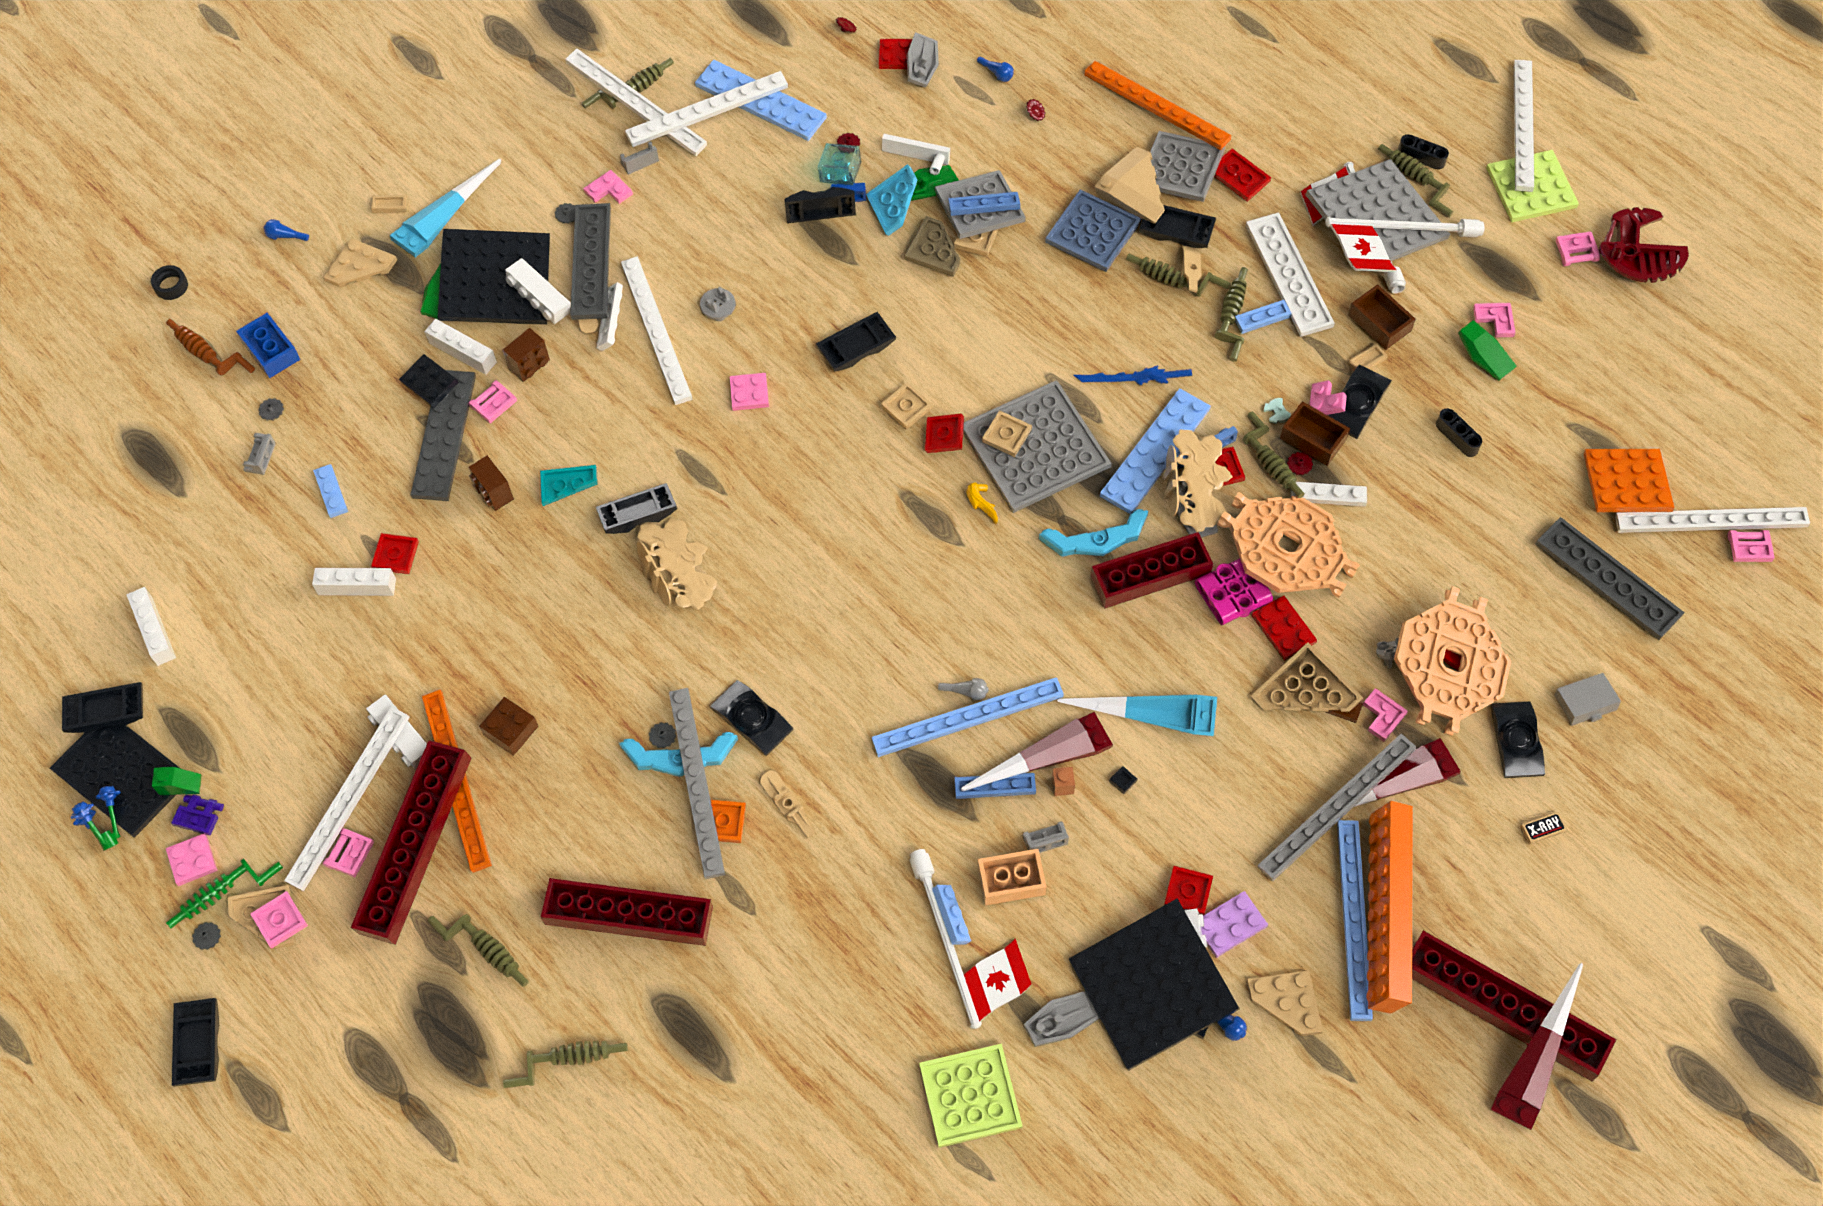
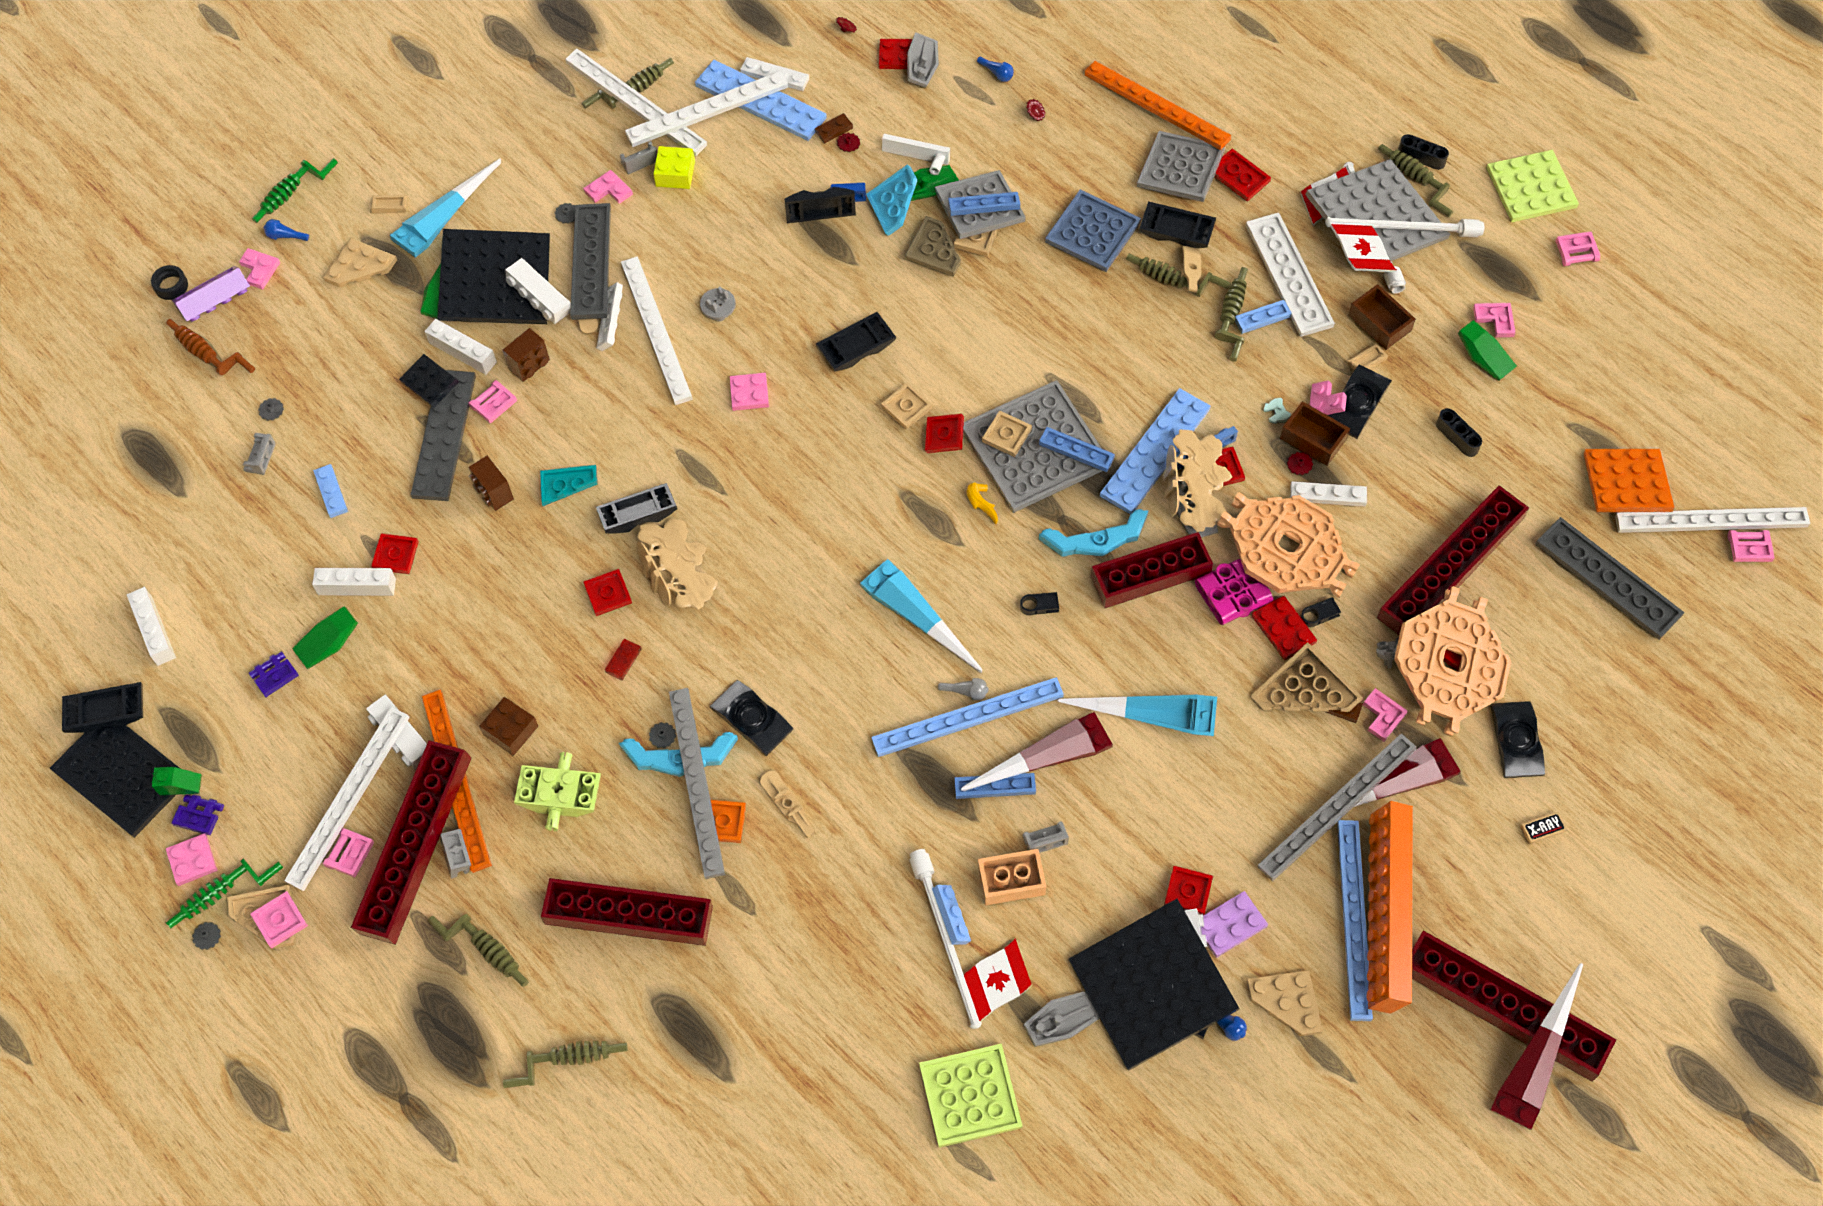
(84, 815): plant -> none
(195, 1042): black slope -> none
(210, 293): none -> slope
(262, 267): none -> bright pink plate
(268, 345): blue brick -> none
(276, 677): none -> dark purple plate
(284, 189): none -> green piece
(325, 637): none -> green piece
(455, 852): none -> light grey hinge
(575, 789): none -> yellowish green slope
(607, 592): none -> red plate
(623, 659): none -> clear red plate
(674, 167): none -> neon yellow brick
(761, 69): none -> white plate
(834, 128): none -> reddish brown plate
(839, 164): clear light blue brick -> none
(897, 593): none -> medium azure plate
(1045, 603): none -> black piece
(1063, 781): nougat brick -> none
(1076, 449): none -> medium blue plate
(1123, 780): black tile -> none
(1133, 186): tan slope -> none
(1139, 377): blue sword -> none
(1271, 462): olive piece -> none
(1324, 610): none -> black piece
(1455, 558): none -> dark red brick
(1523, 126): white plate -> none
(1587, 699): light grey container -> none
(1640, 260): dark red piece -> none

